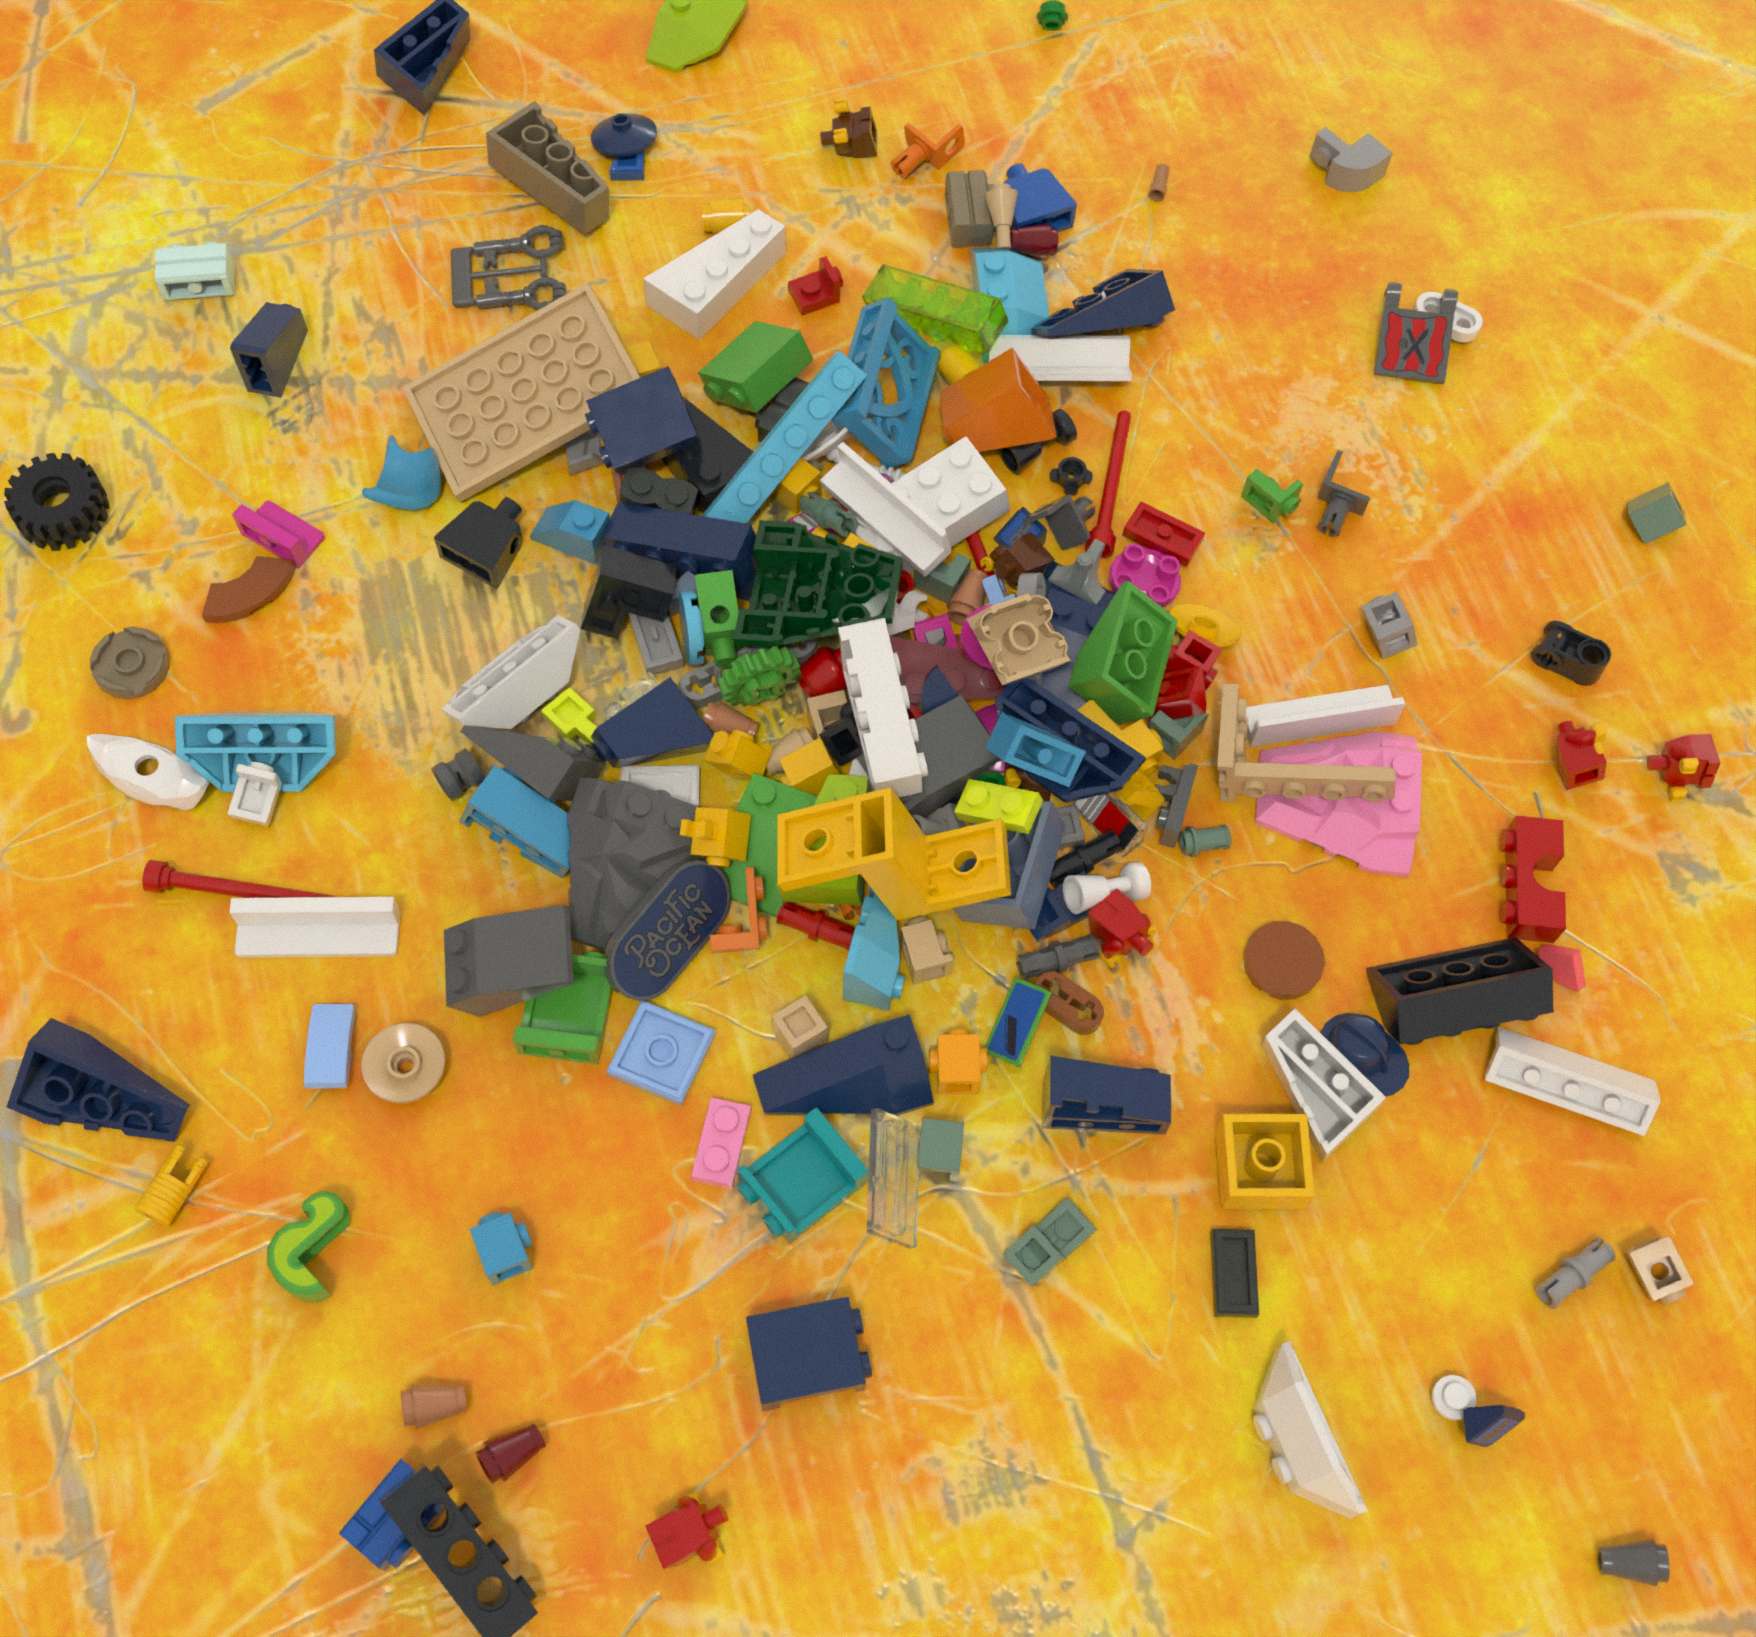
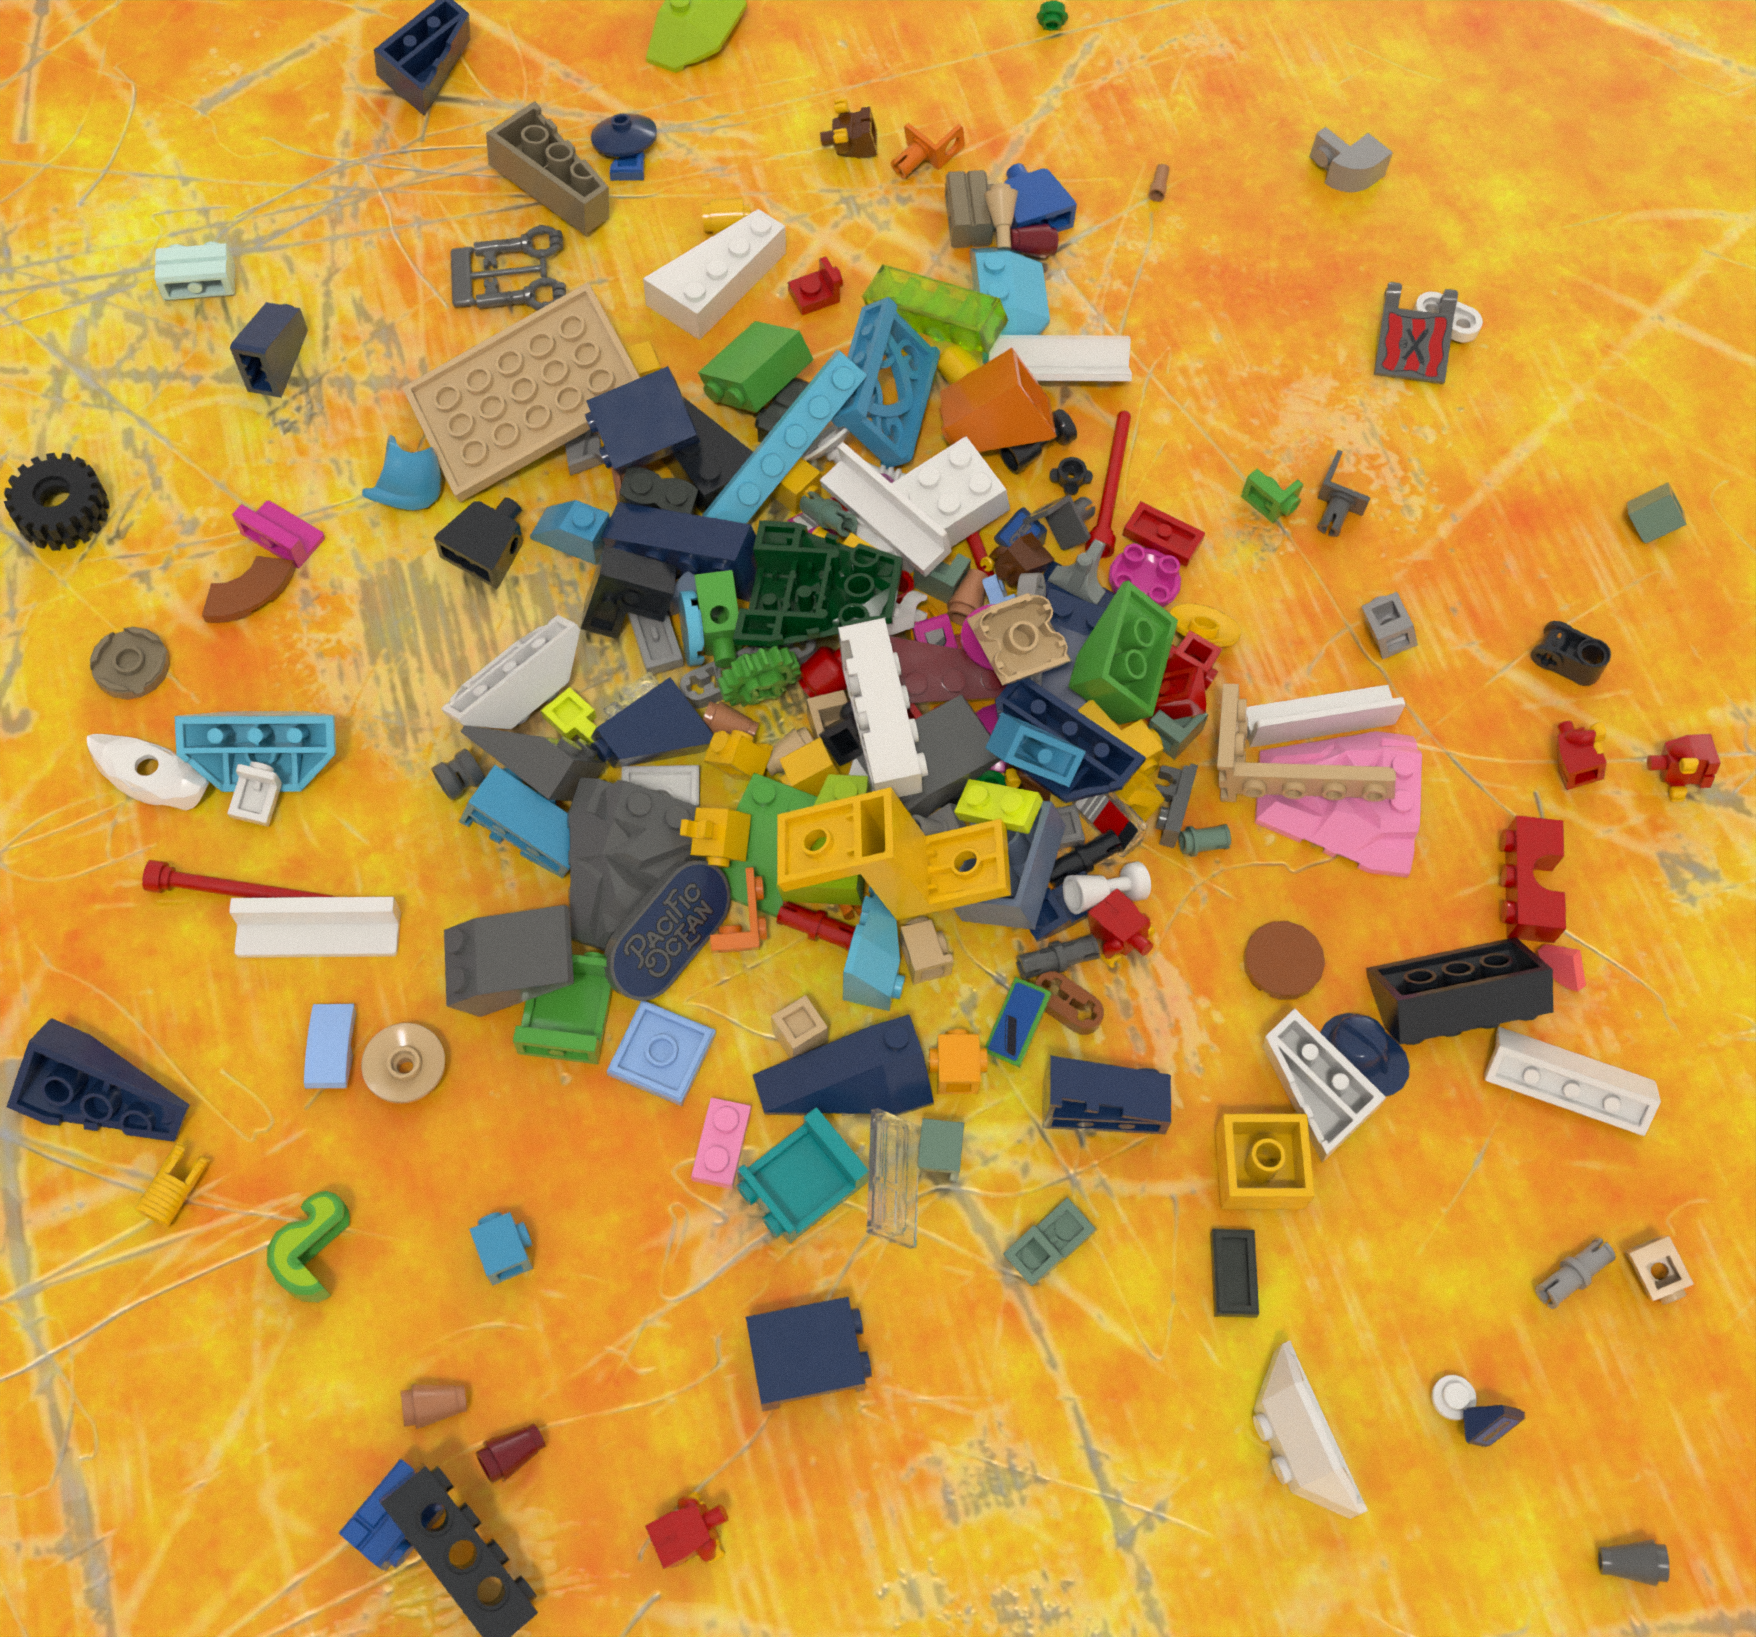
(936, 690): dark blue tile -> none
(1120, 301): dark blue wedge -> none

